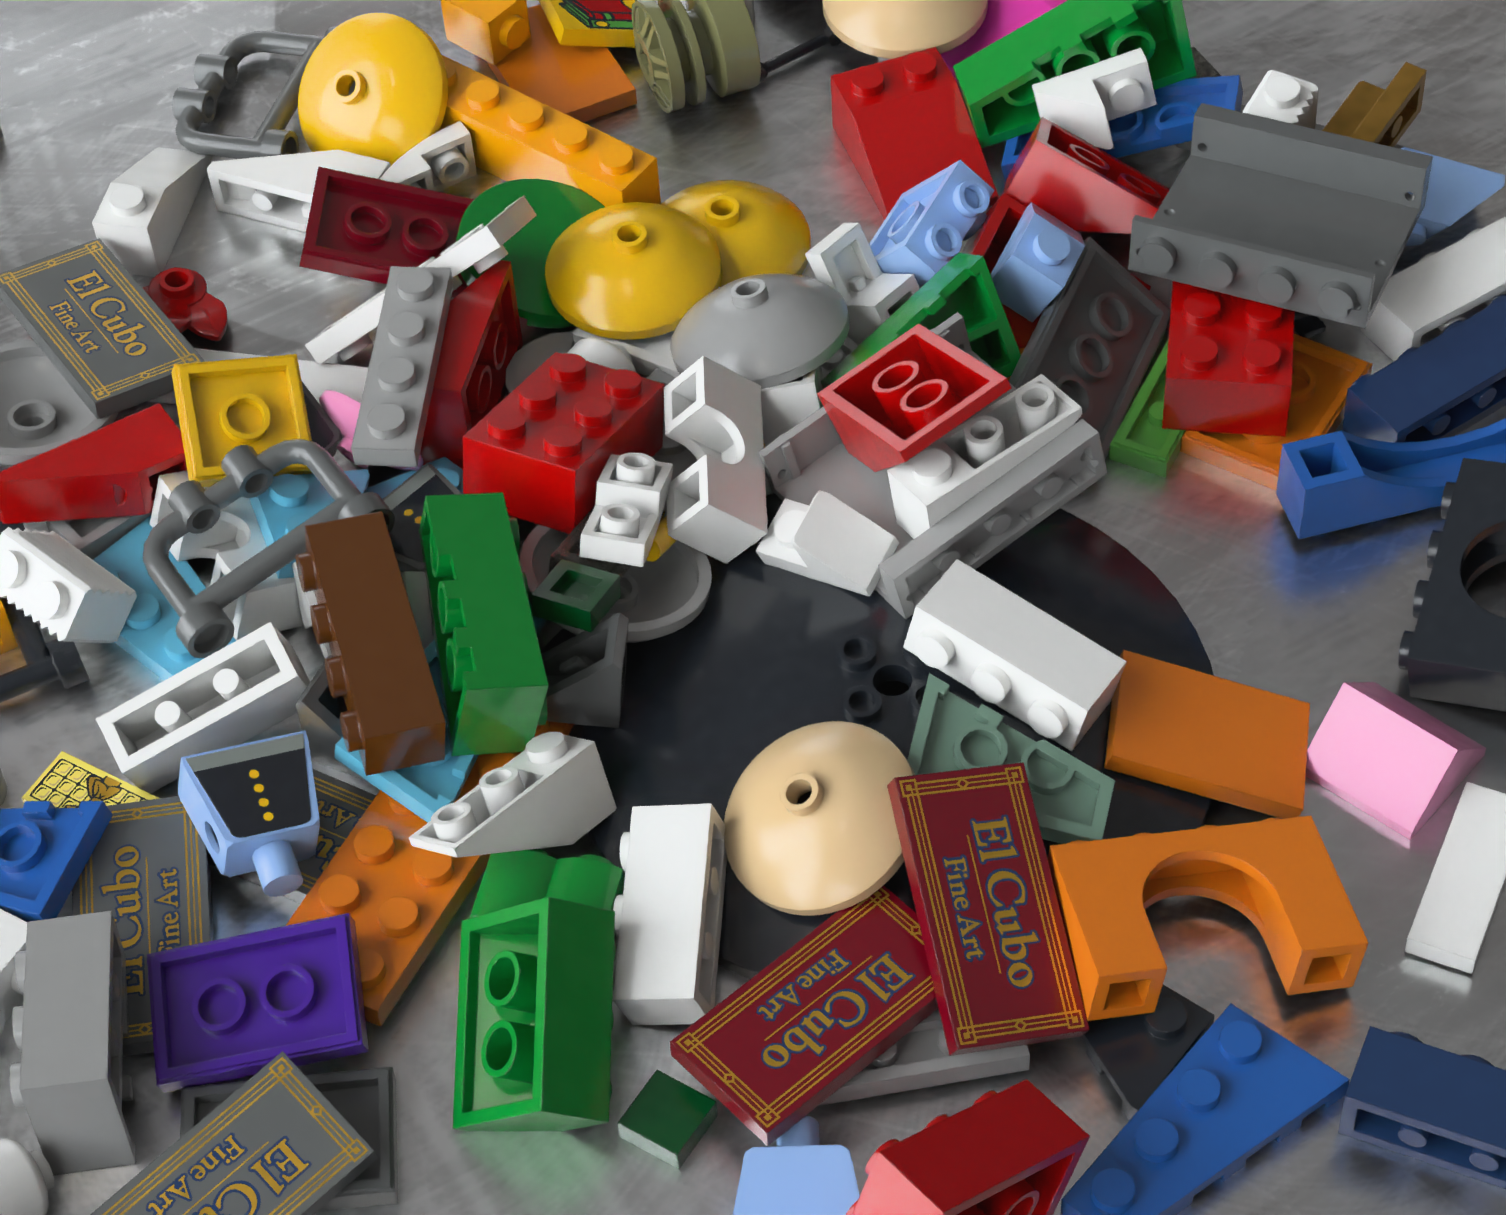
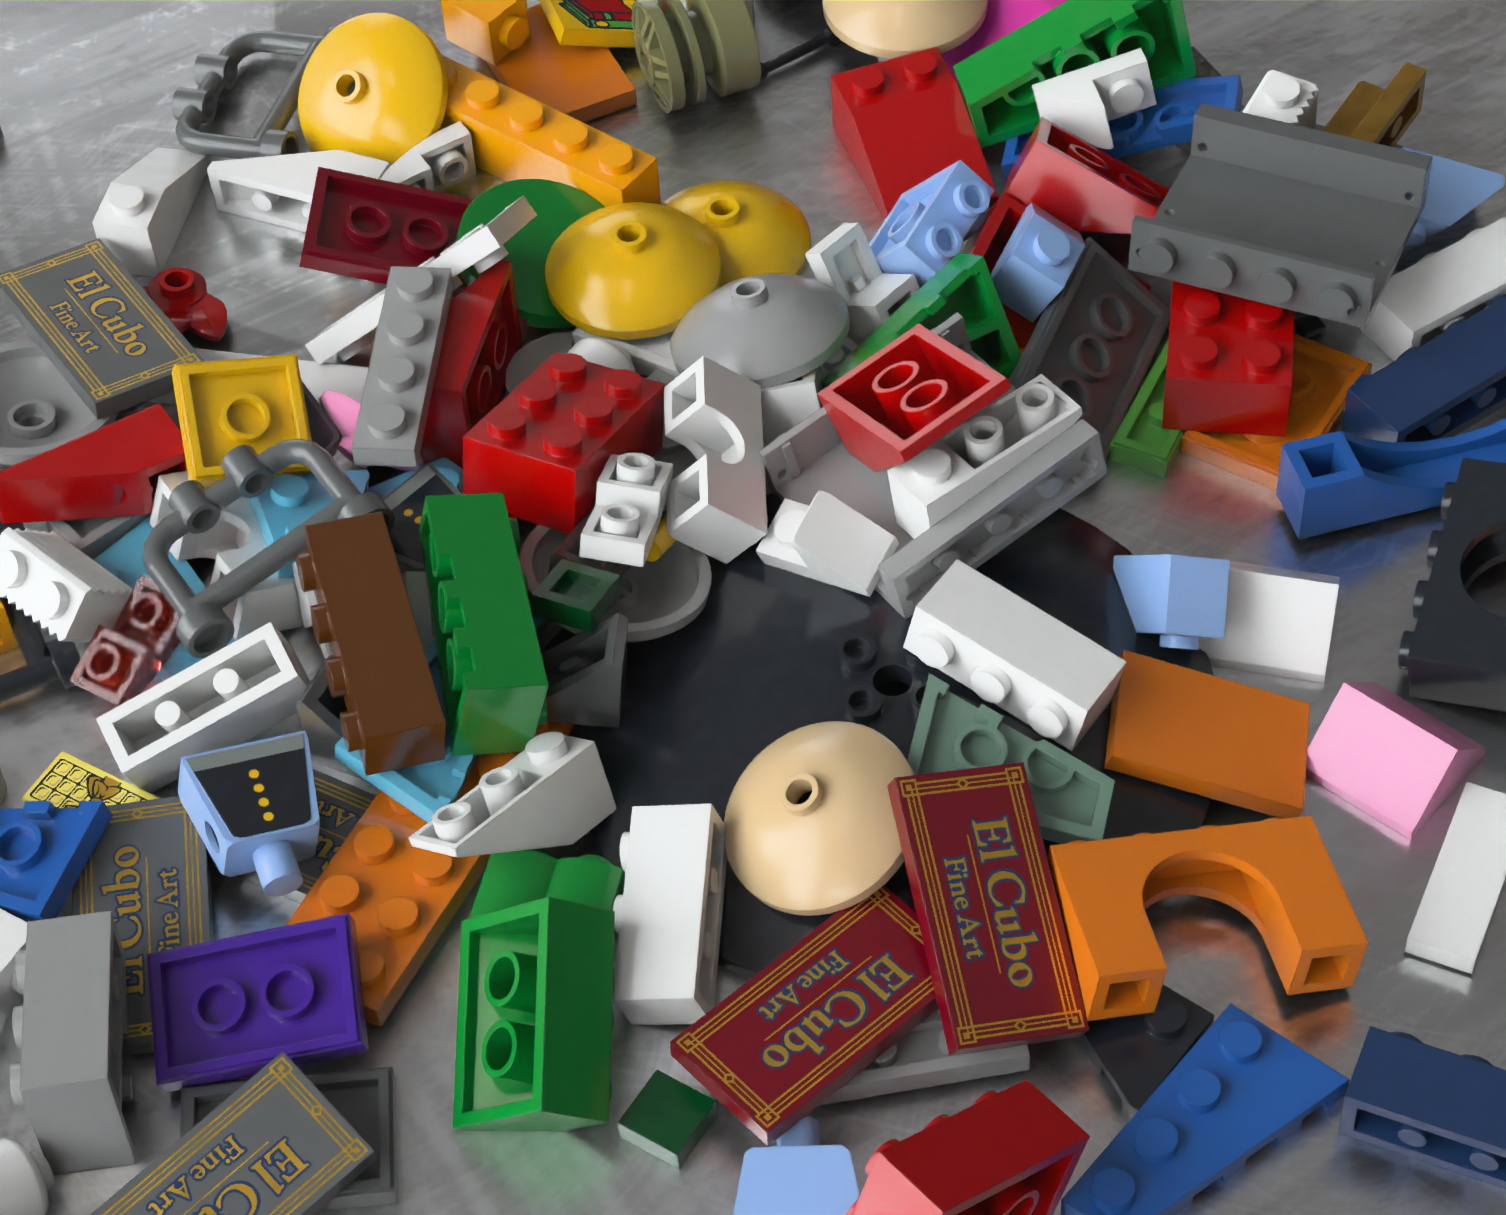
(130, 655): none -> clear red slope
(1175, 596): none -> light blue slope
(1276, 622): none -> white slope

